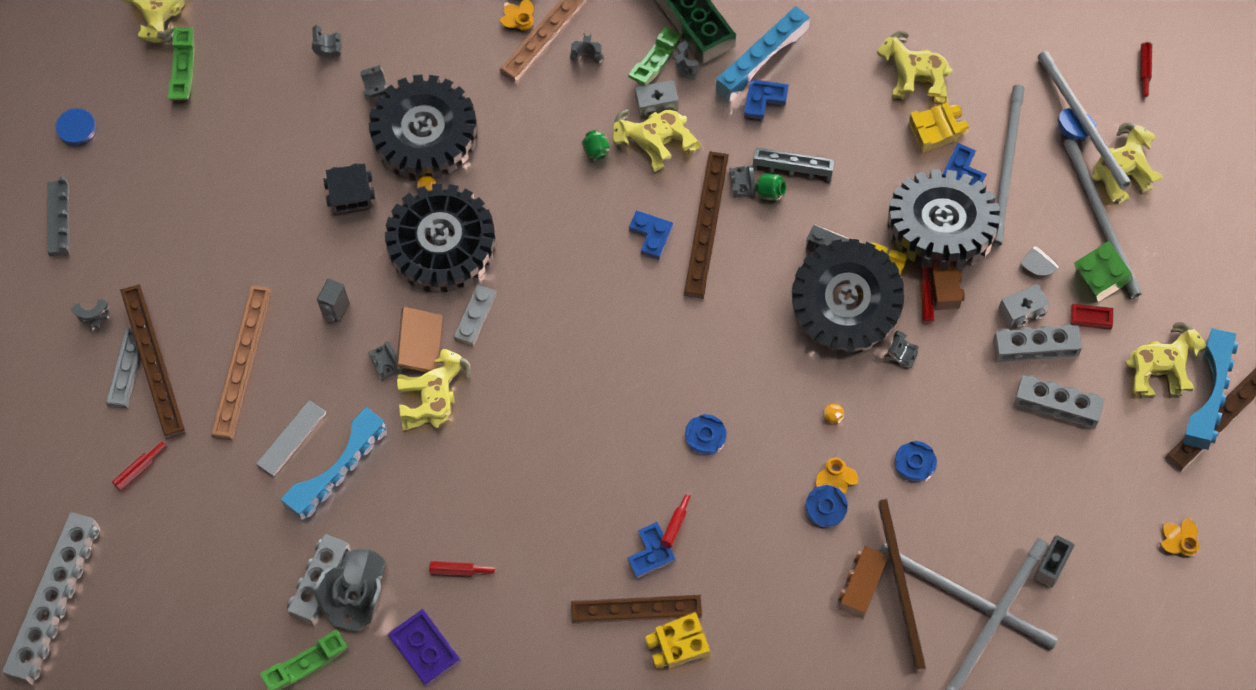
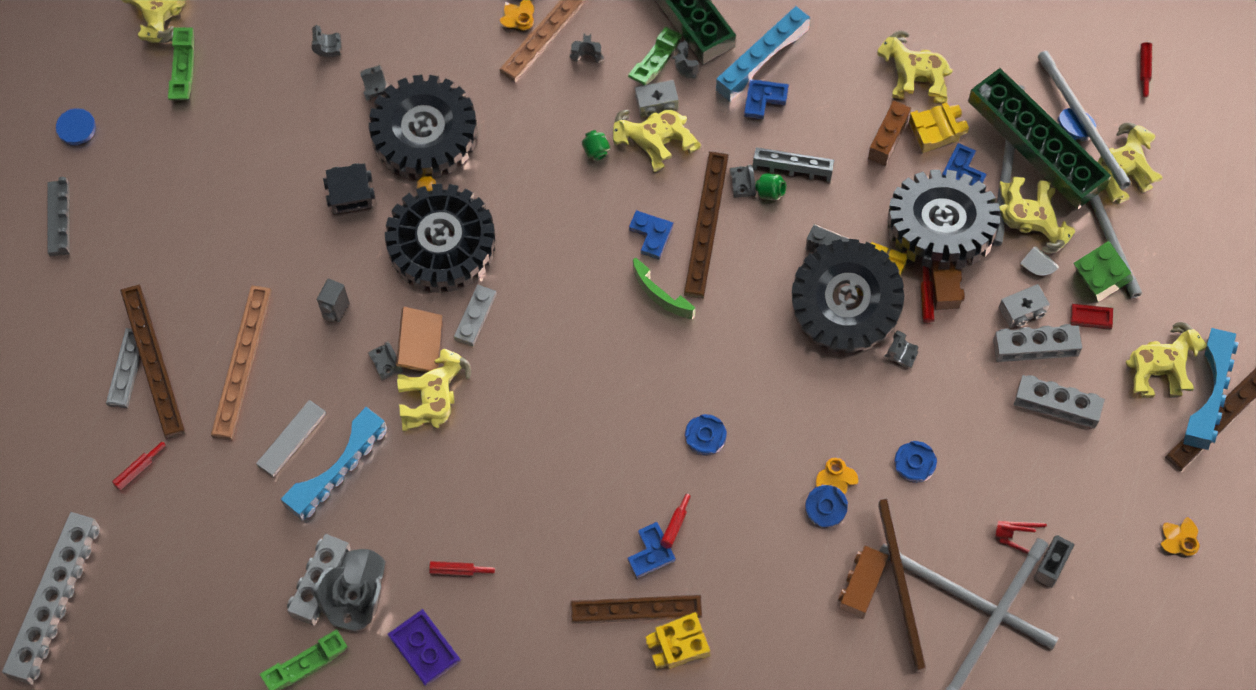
(99, 312): dark grey piece -> none
(678, 307): none -> bright green slope
(833, 413): light orange tile -> none
(889, 133): none -> dark orange brick
(1006, 530): none -> red plant
(1034, 215): none -> light yellow animal
(1039, 138): none -> dark green brick

